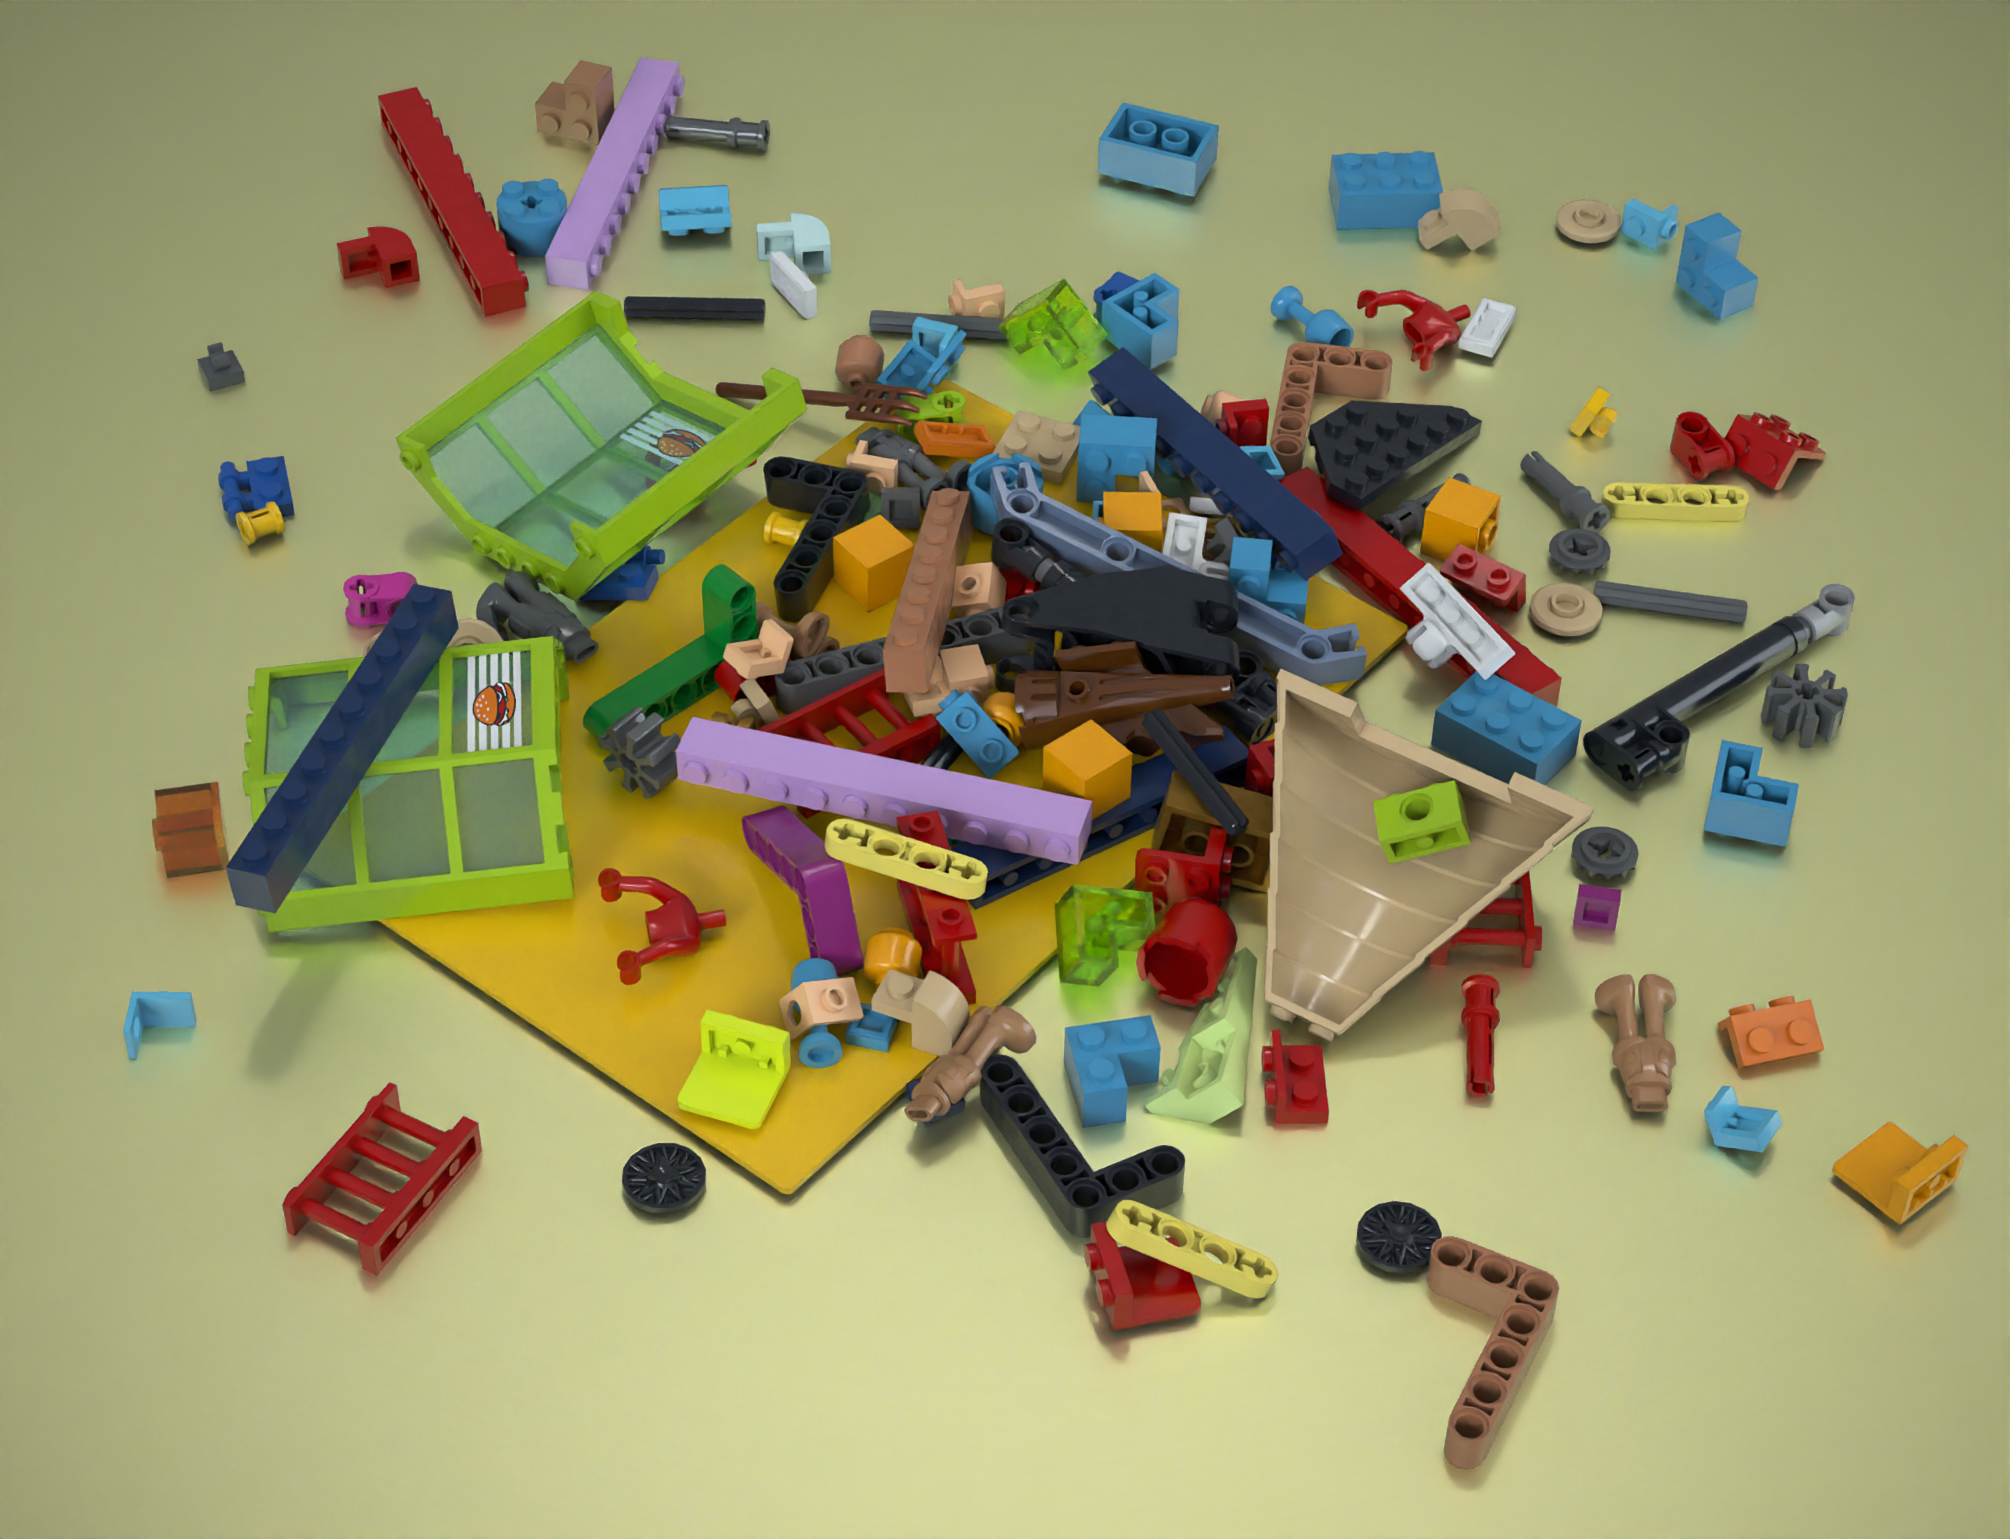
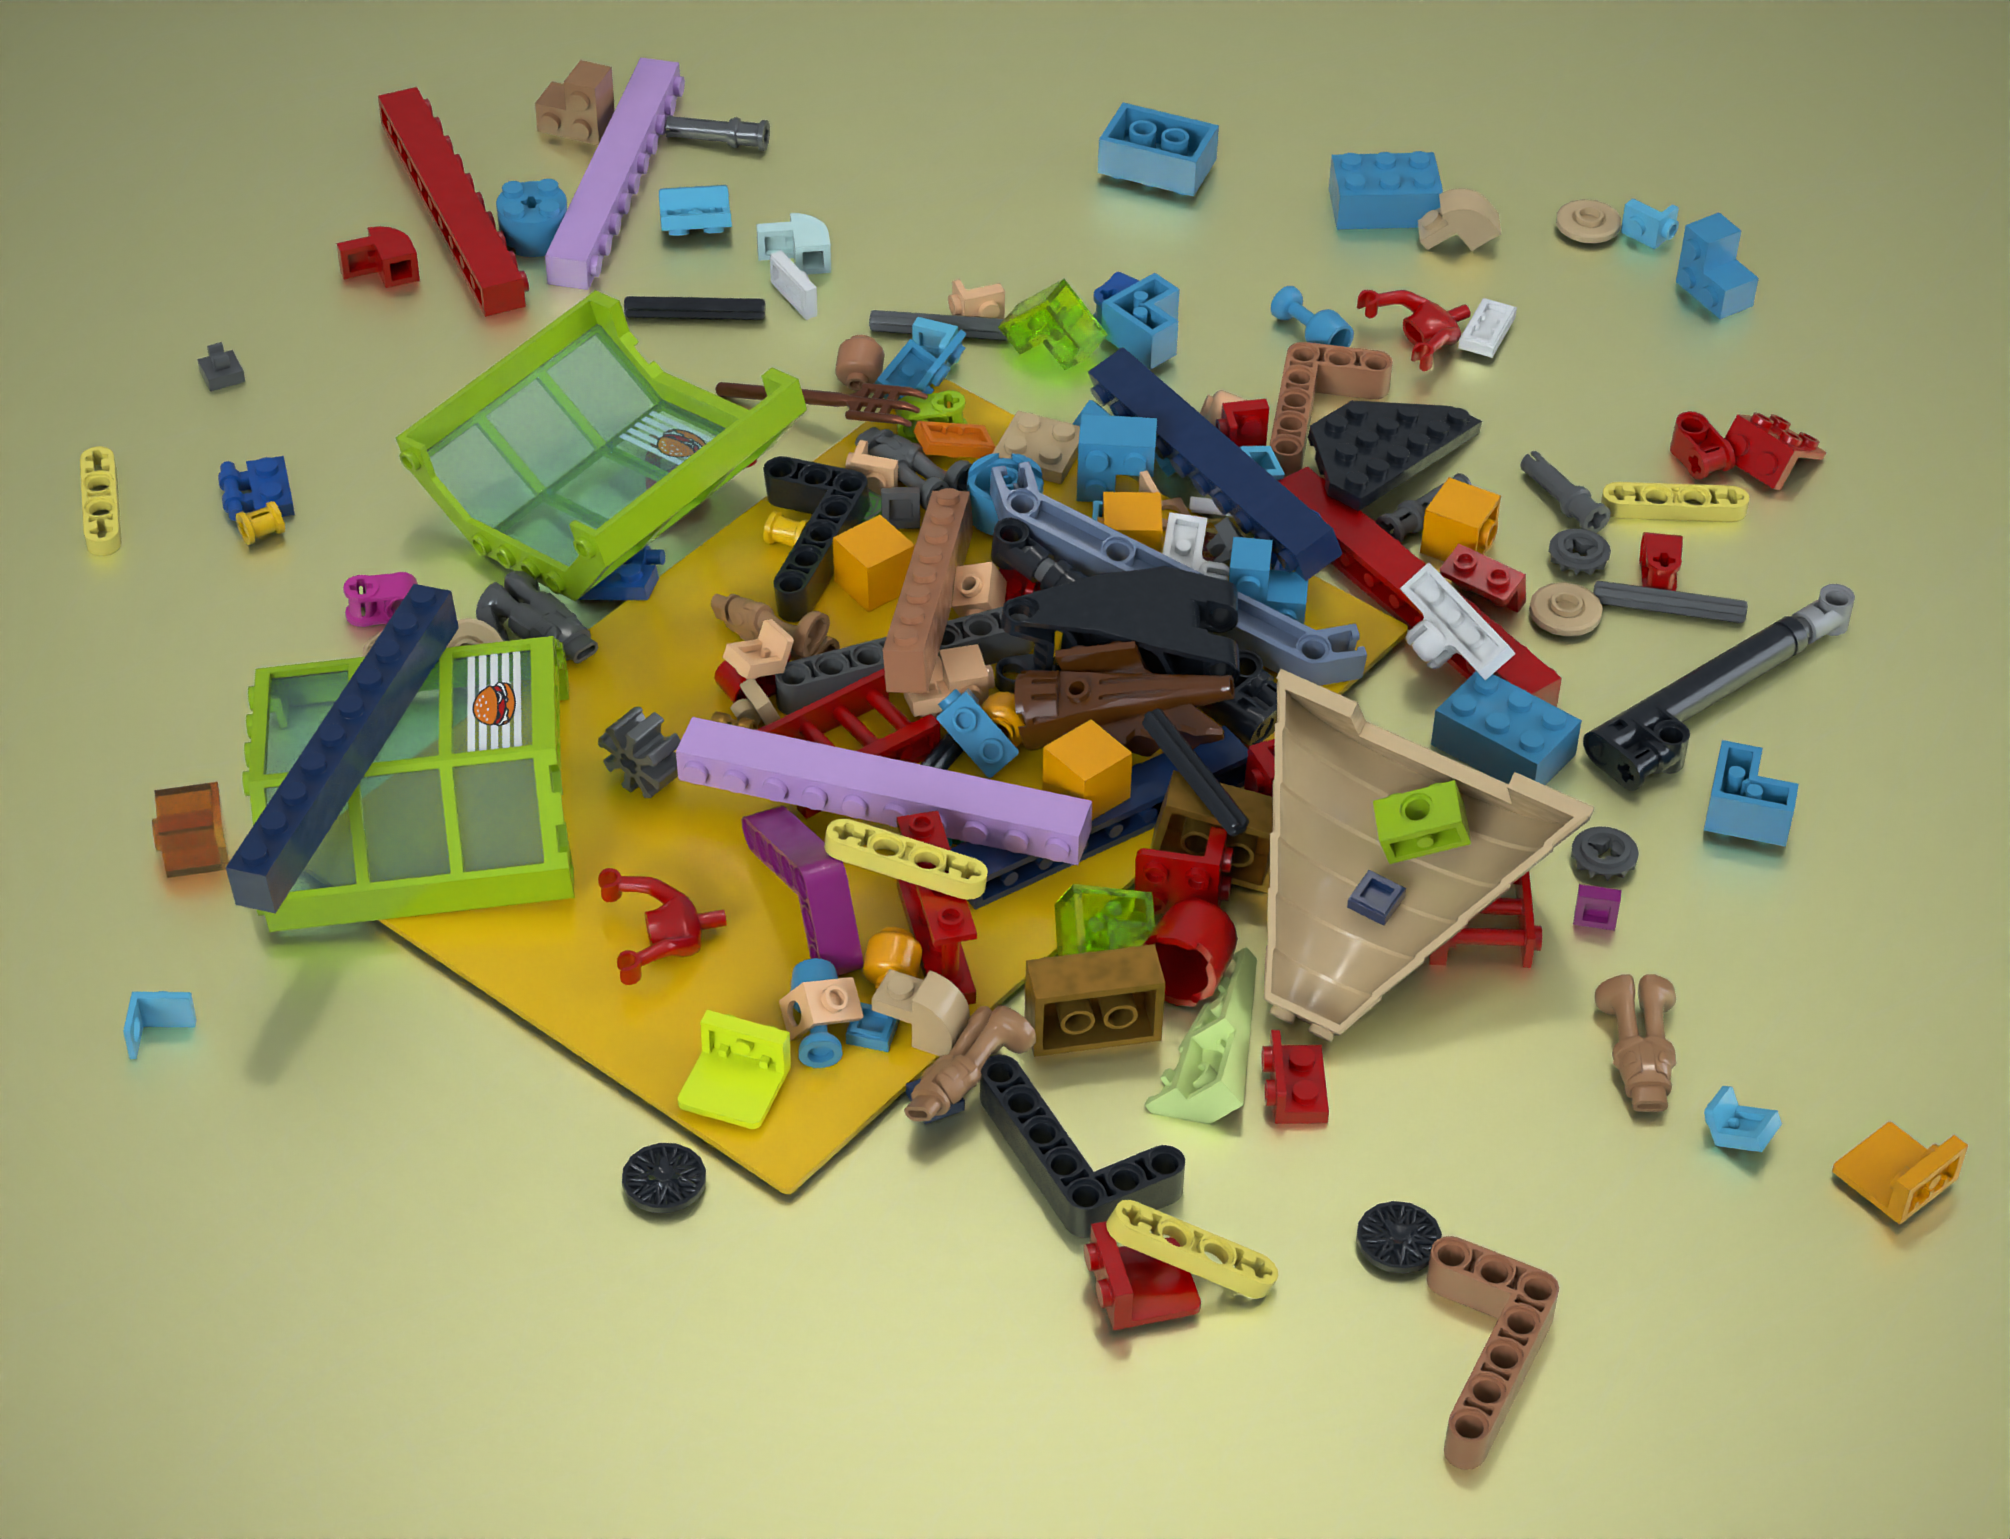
(100, 500): none -> light yellow beam
(402, 1209): red fence -> none
(690, 671): green beam -> none
(1095, 1000): none -> pearl gold brick
(1105, 1061): dark azure brick -> none
(1376, 897): none -> dark blue tile
(1480, 1020): red pin -> none
(1594, 414): yellow tile -> none
(1660, 560): none -> red piece
(1772, 1033): orange bracket -> none
(1804, 705): dark grey gear -> none

